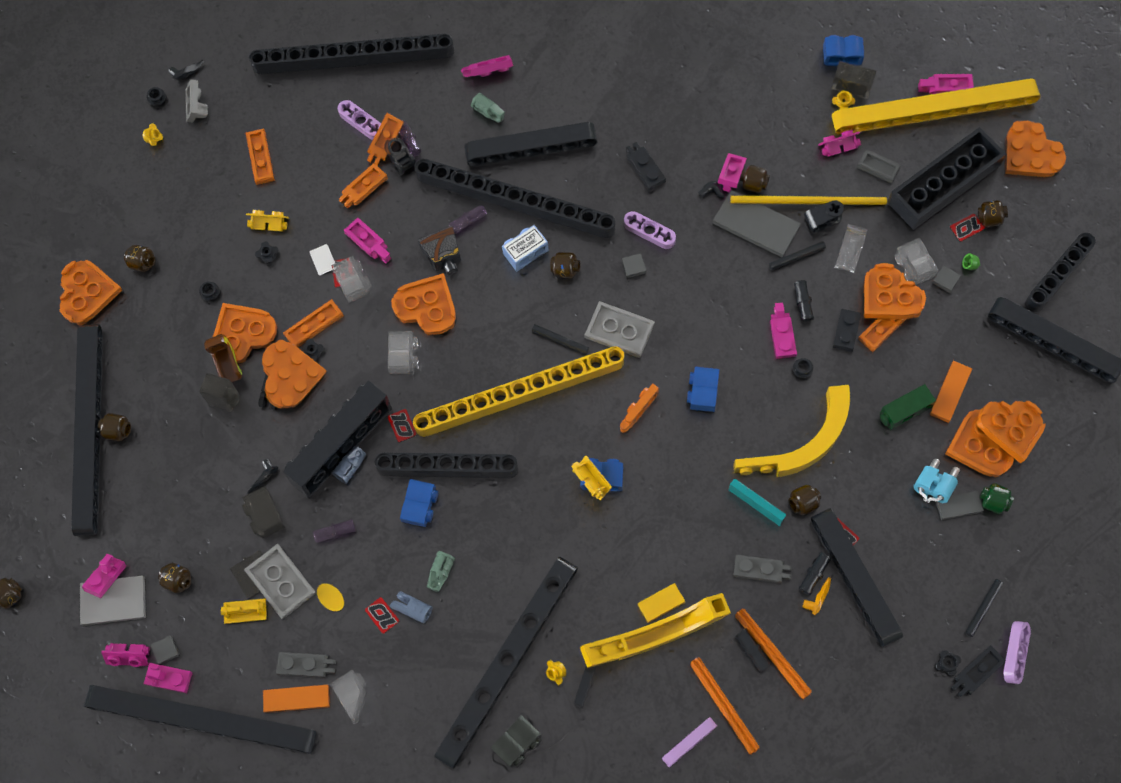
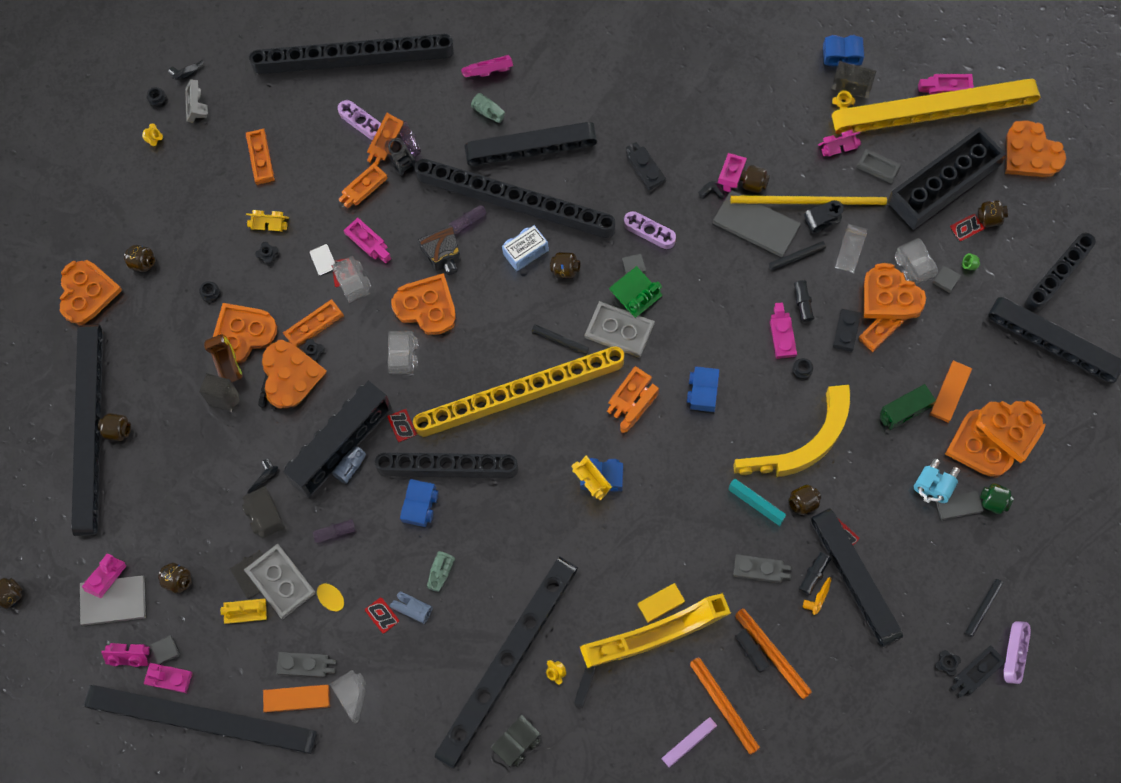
(628, 391): none -> orange hinge
(636, 291): none -> green hinge

